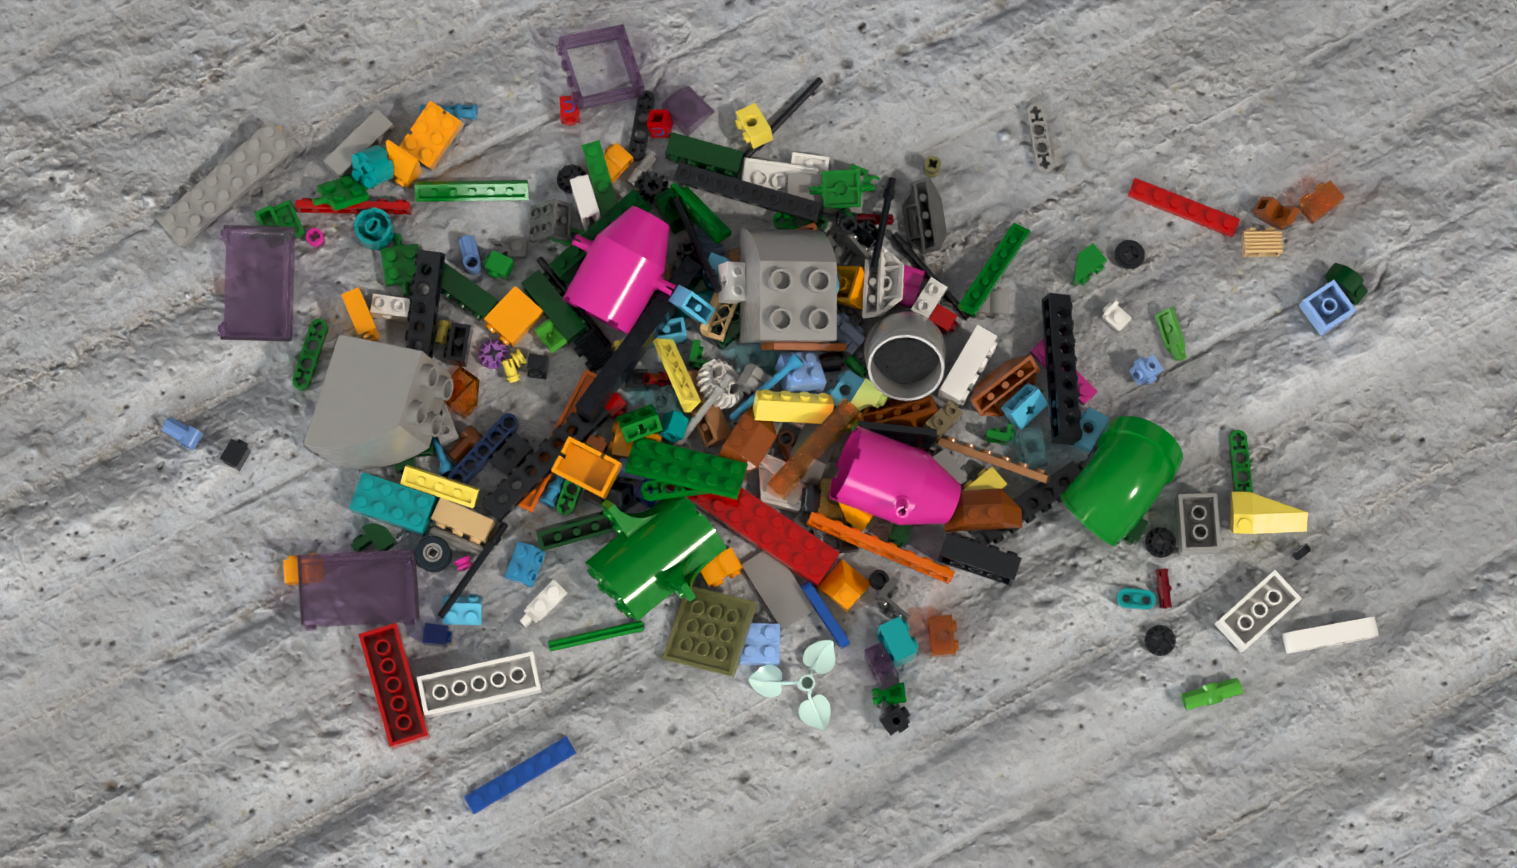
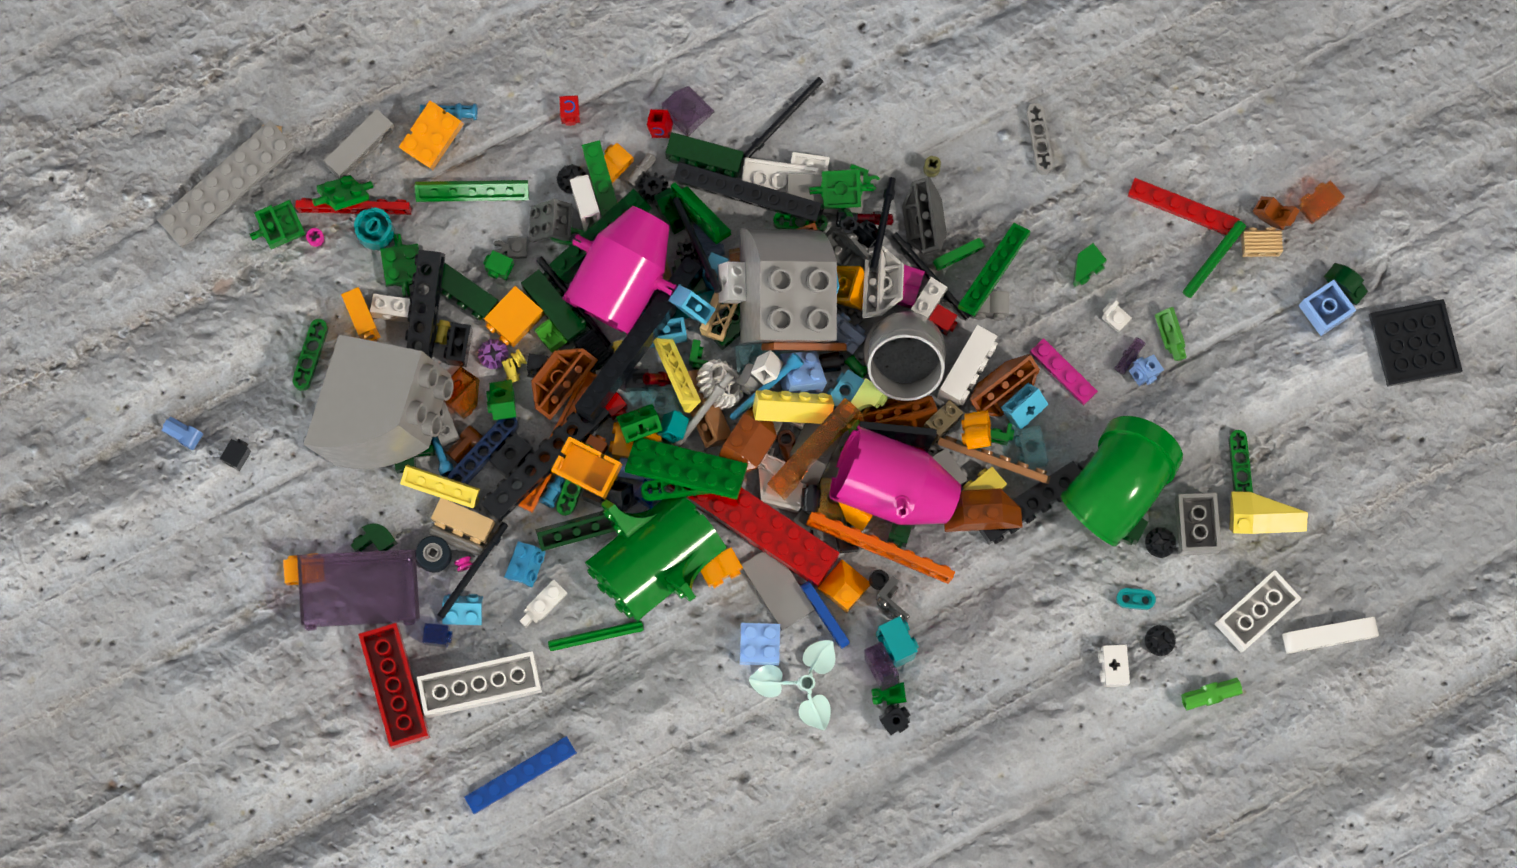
(258, 283): clear purple windscreen -> none
(372, 166): teal brick -> none
(393, 504): teal brick -> none
(406, 166): light orange slope -> none
(470, 254): medium blue piece -> none
(501, 400): none -> green brick
(559, 378): none -> dark orange wedge
(594, 37): clear purple window -> none
(639, 125): black beam -> none
(710, 632): olive plate -> none
(754, 126): light yellow brick -> none
(767, 367): none -> white brick
(938, 647): clear orange brick -> none
(958, 254): none -> green beam
(977, 429): none -> light orange brick
(979, 559): black brick -> none
(1057, 377): black brick -> none
(1096, 422): medium azure brick -> none
(1119, 656): none -> white brick
(1122, 366): none -> clear purple pin
(1137, 252): black gear -> none
(1163, 588): dark red pin -> none
(1214, 259): none -> green axle
(1301, 551): black tile -> none
(1415, 342): none -> black plate

